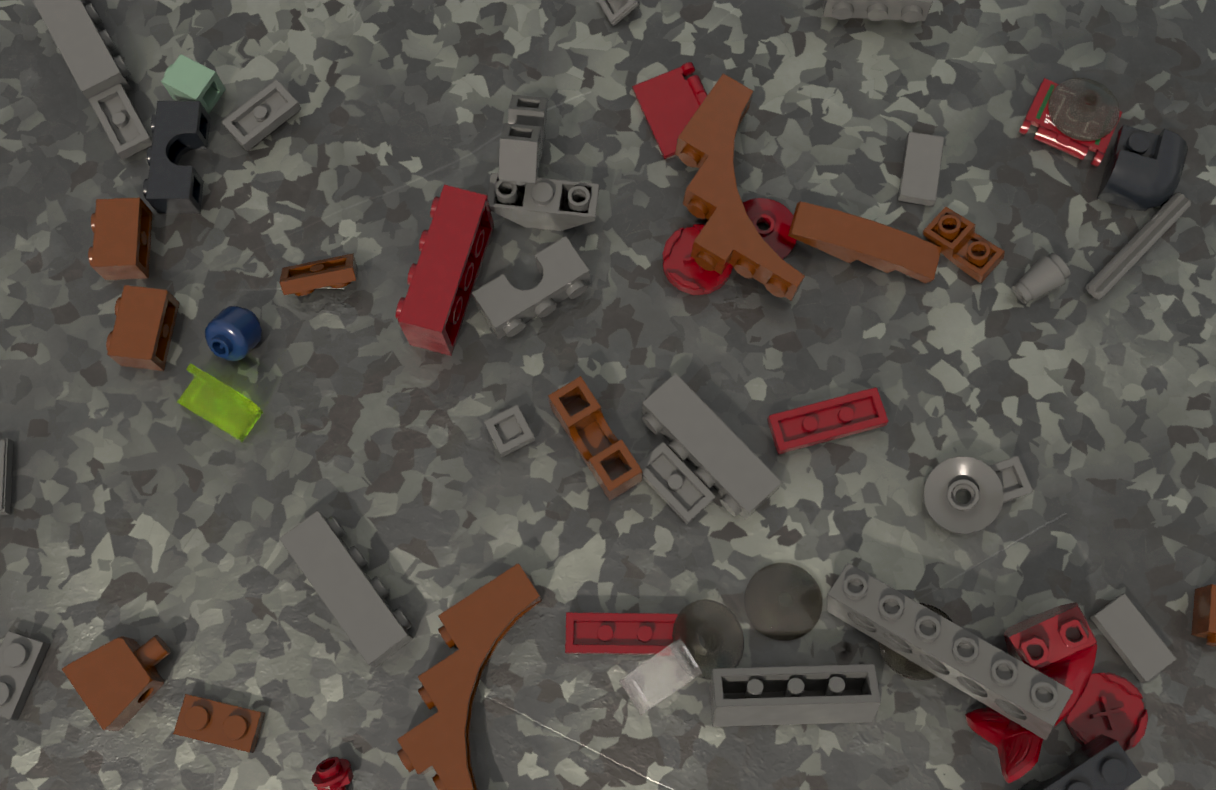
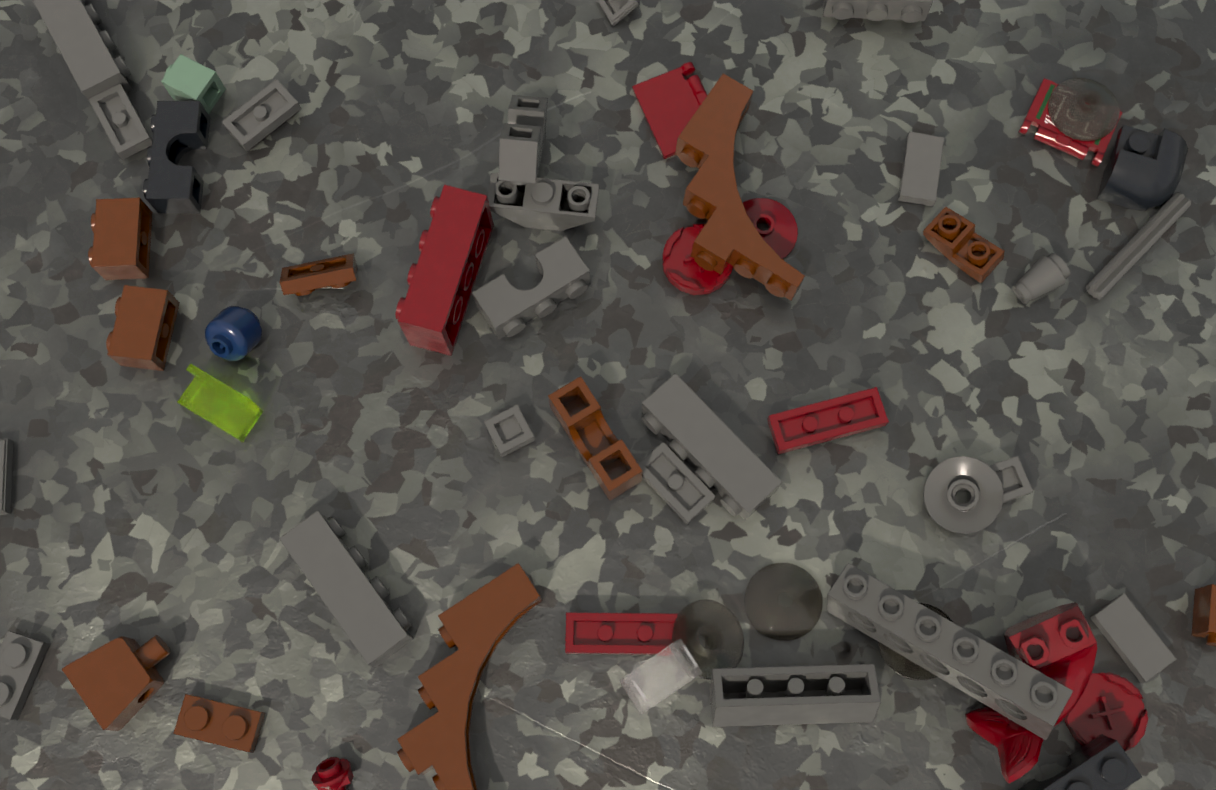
(864, 240): reddish brown slope -> none

